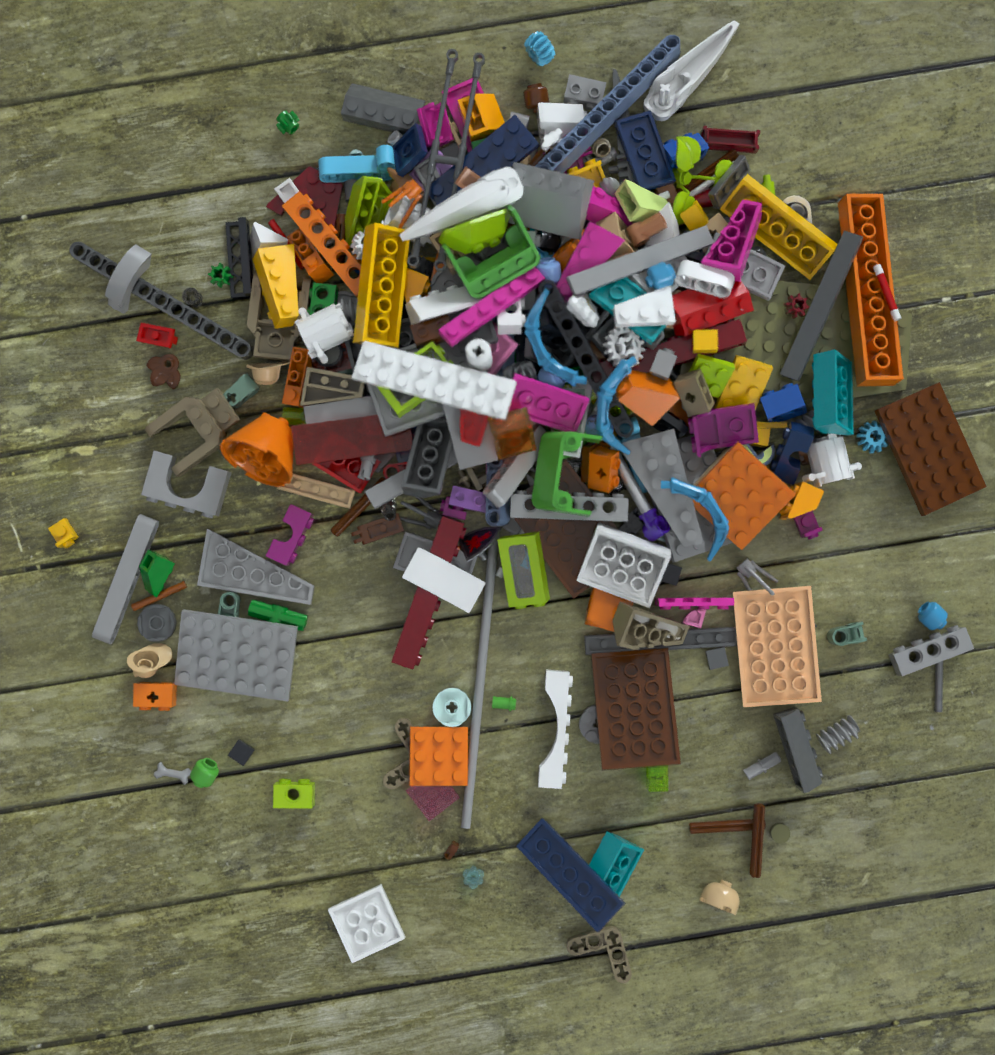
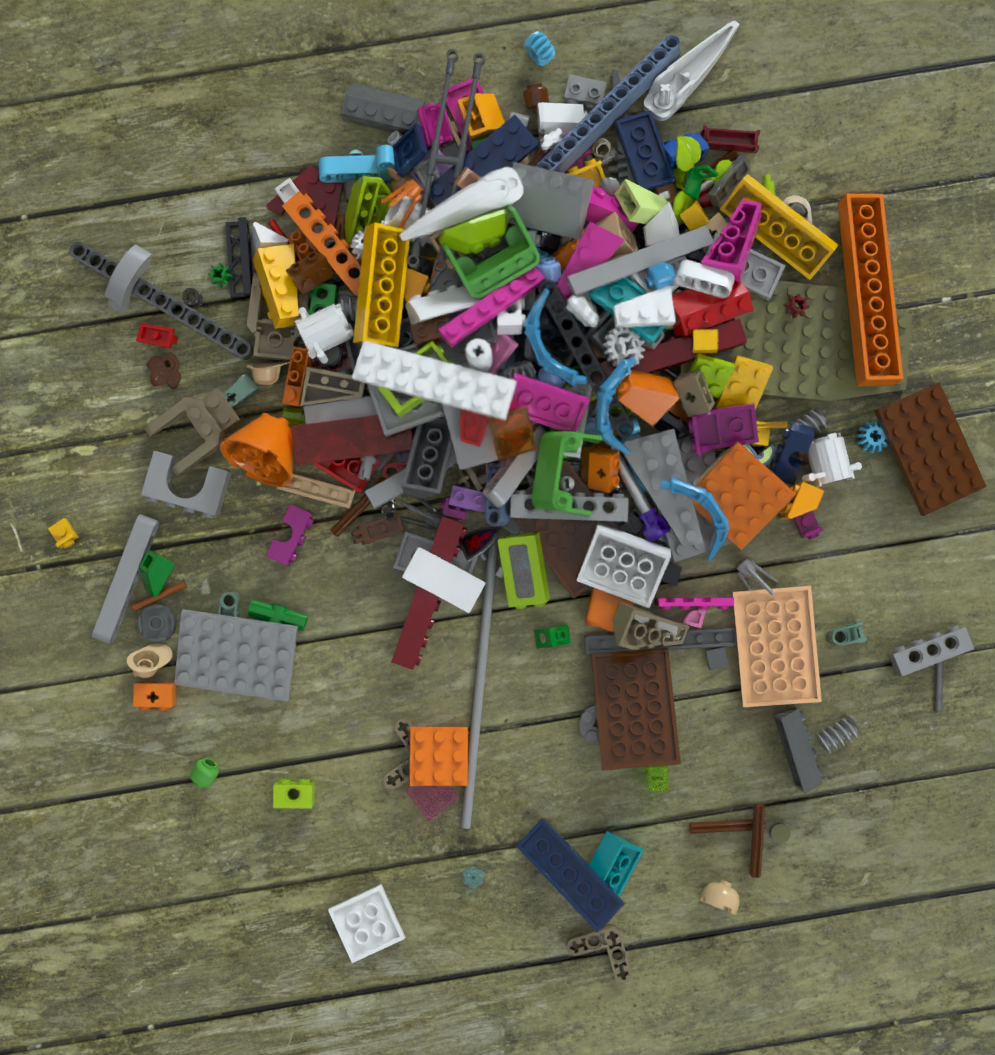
(163, 771): light grey piece -> none
(241, 752): black tile -> none
(242, 571): light grey wing -> none
(287, 122): green gear -> none
(310, 272): none -> reddish brown bracket
(444, 715): light aqua plate -> none
(451, 850): reddish brown tile -> none
(504, 703): bright green pin -> none
(551, 768): white arch -> none
(554, 636): none -> green bracket
(562, 484): none -> white hinge
(641, 231): nougat piece -> none
(663, 363): light grey brick -> none
(695, 178): none -> green bracket
(762, 765): light grey axle -> none
(783, 403): blue slope -> none
(821, 306): dark grey tile -> none
(832, 393): teal slope -> none
(887, 292): red bar -> none
(932, 616): dark azure head -> none

